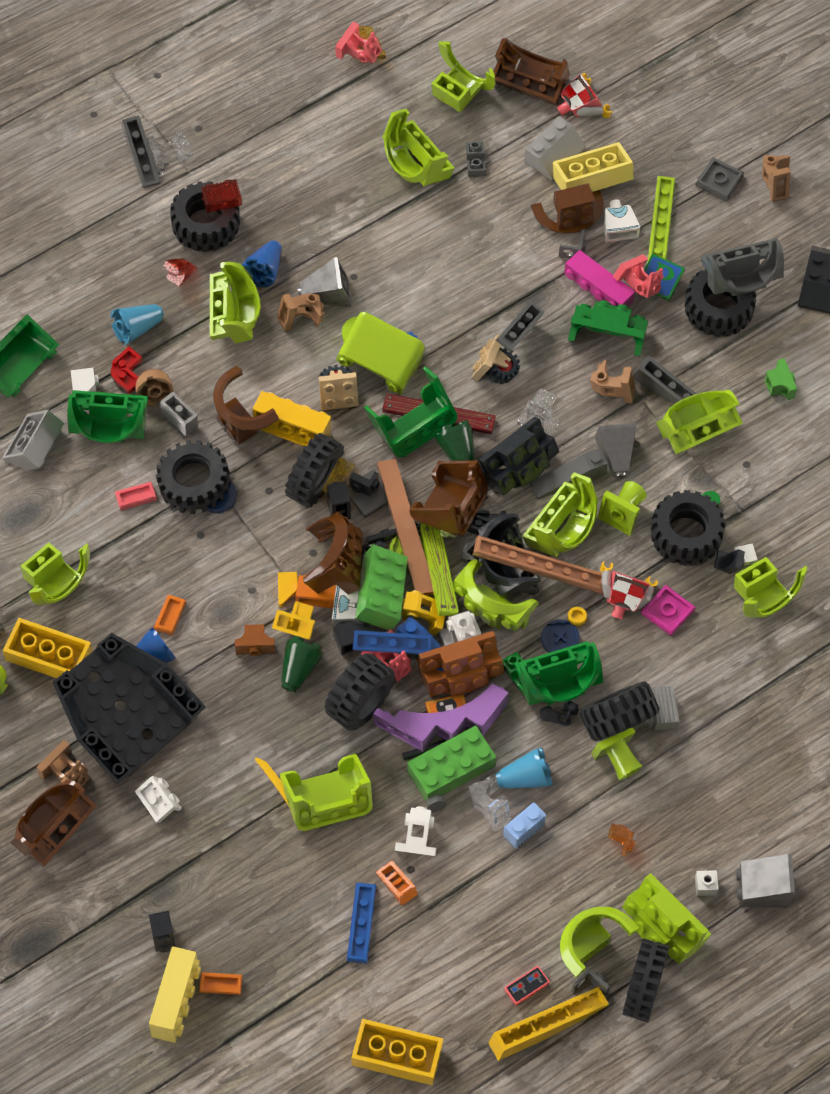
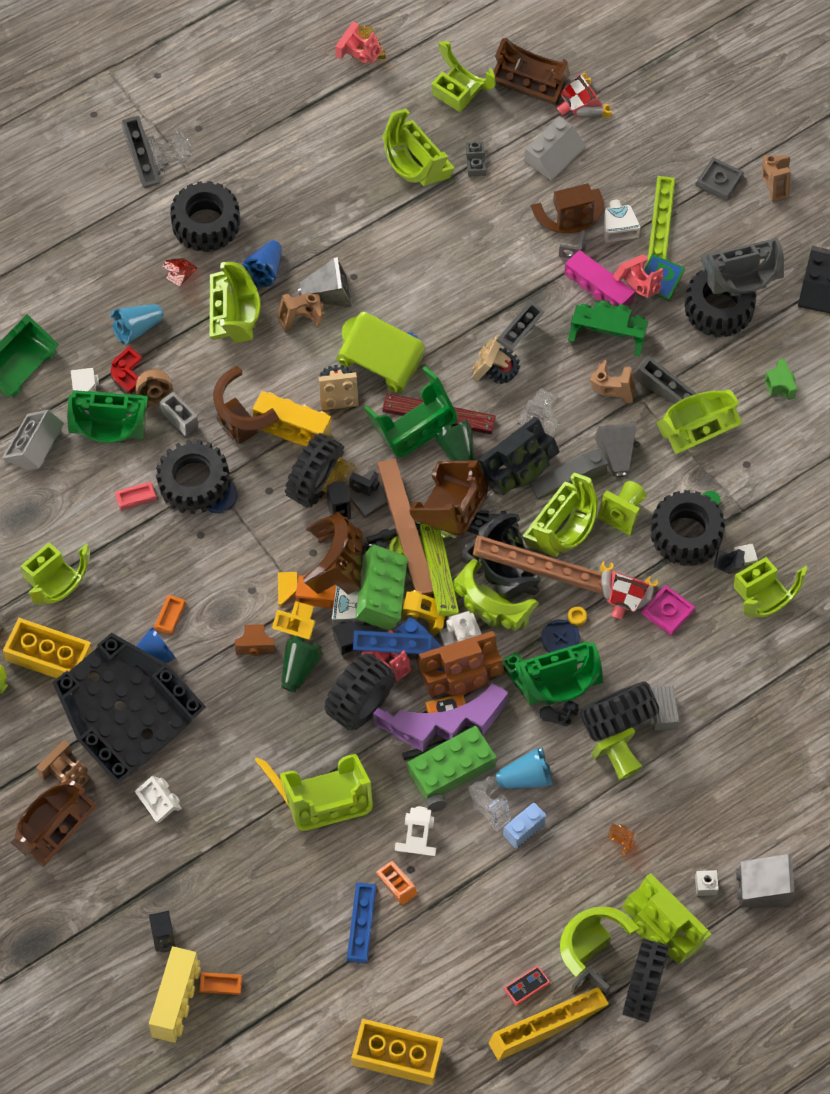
(221, 195): clear red brick -> none
(597, 167): light yellow brick -> none

